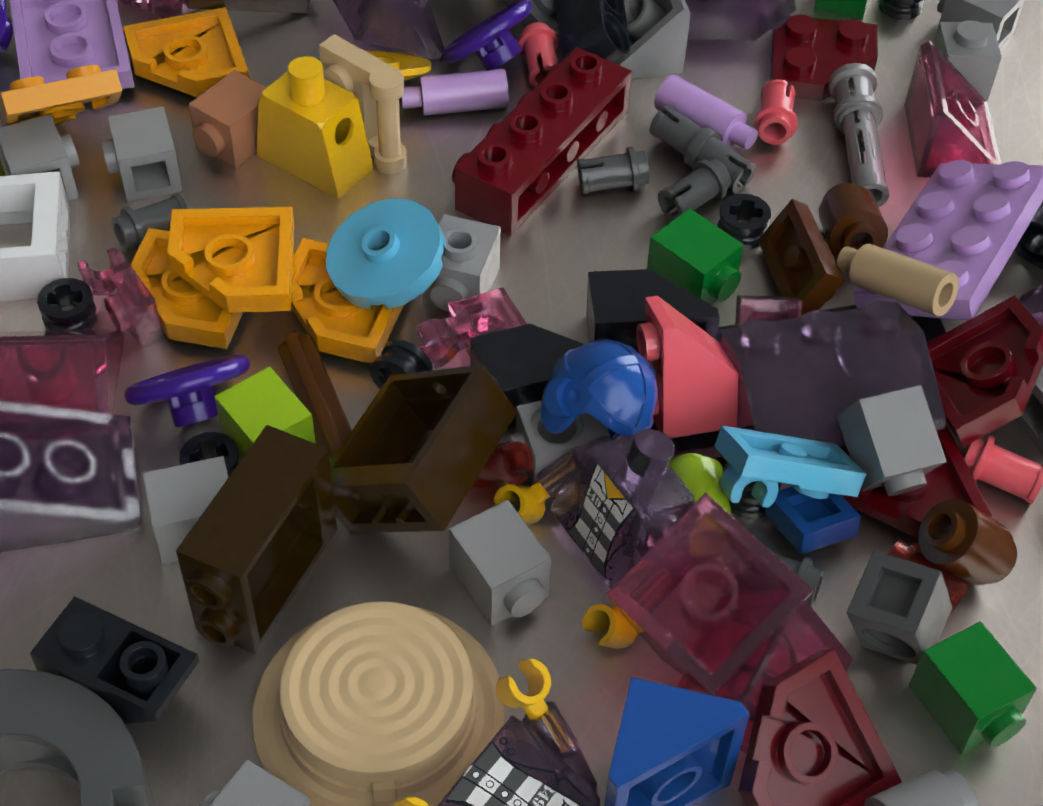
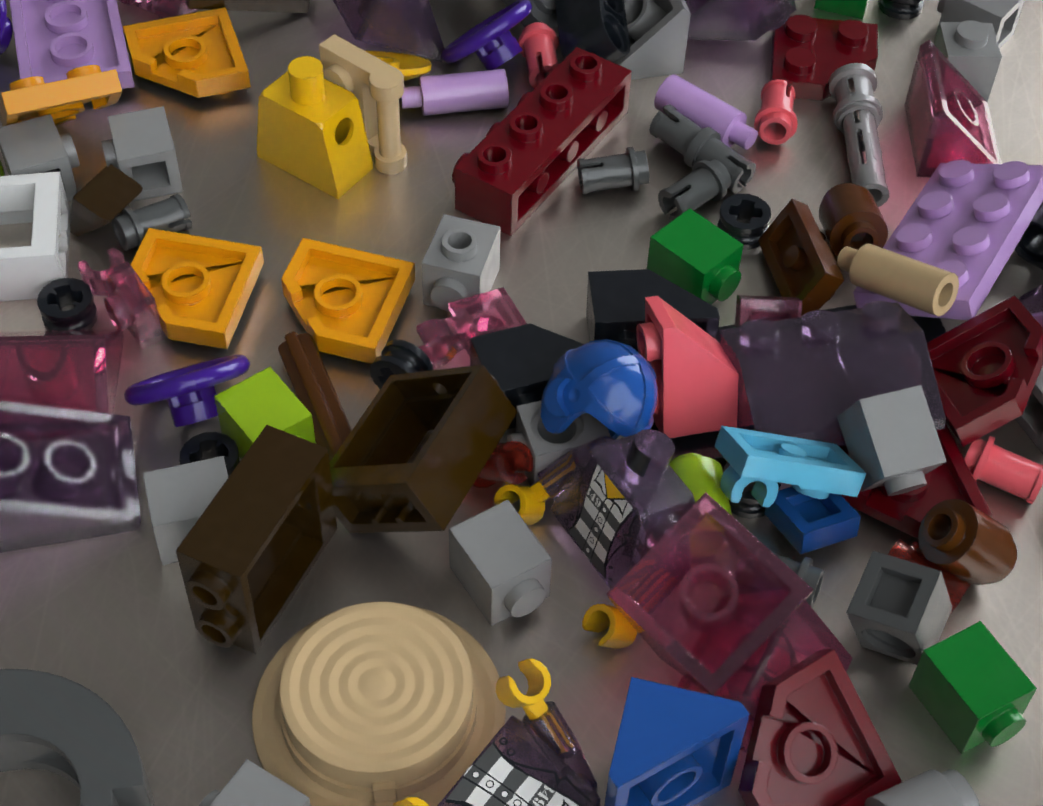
(102, 200): none -> dark brown slope
(115, 660): black slope -> none
(227, 119): nougat brick -> none
(235, 255): light orange plate -> none
(386, 253): medium azure plate -> none

